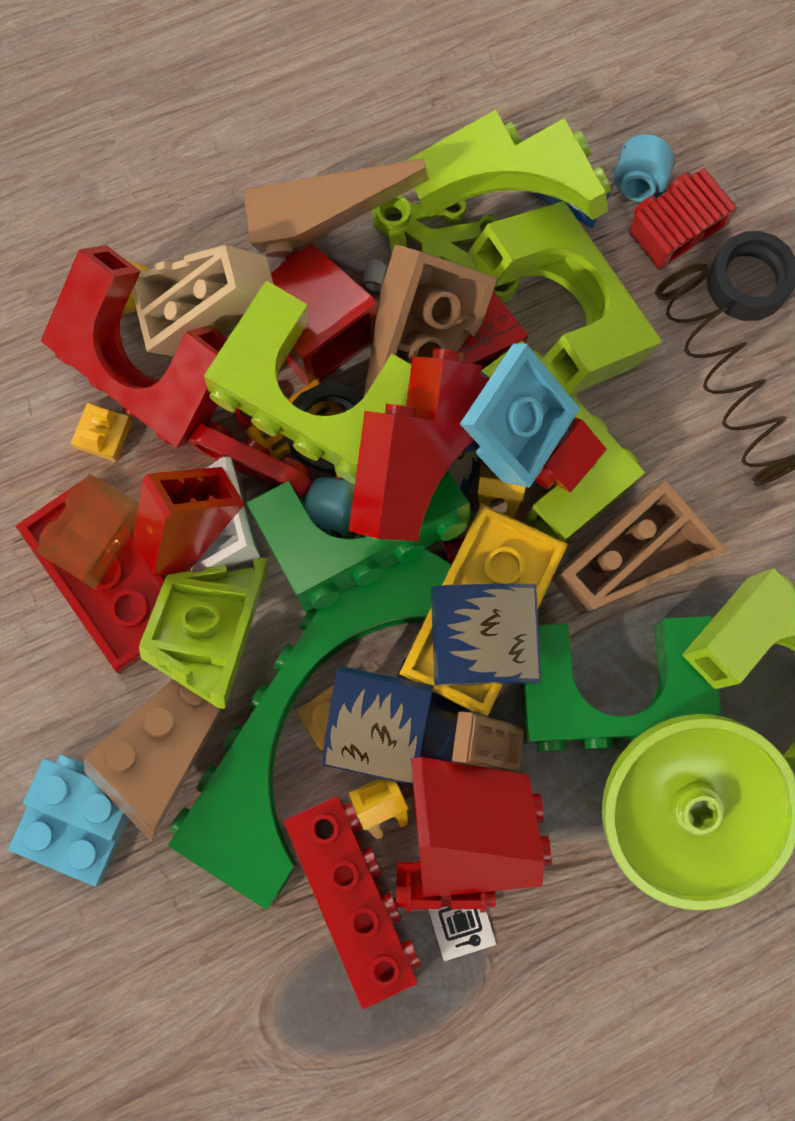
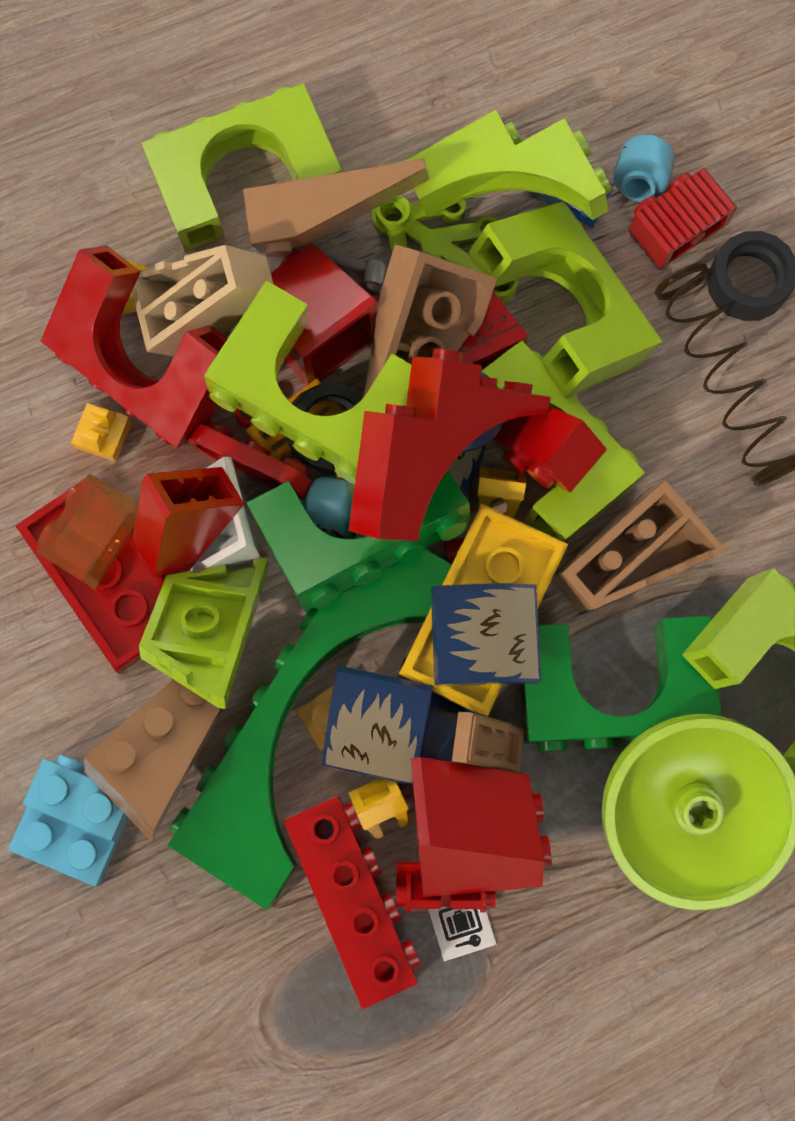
(184, 157): none -> lime arch
(519, 417): medium azure plate -> none

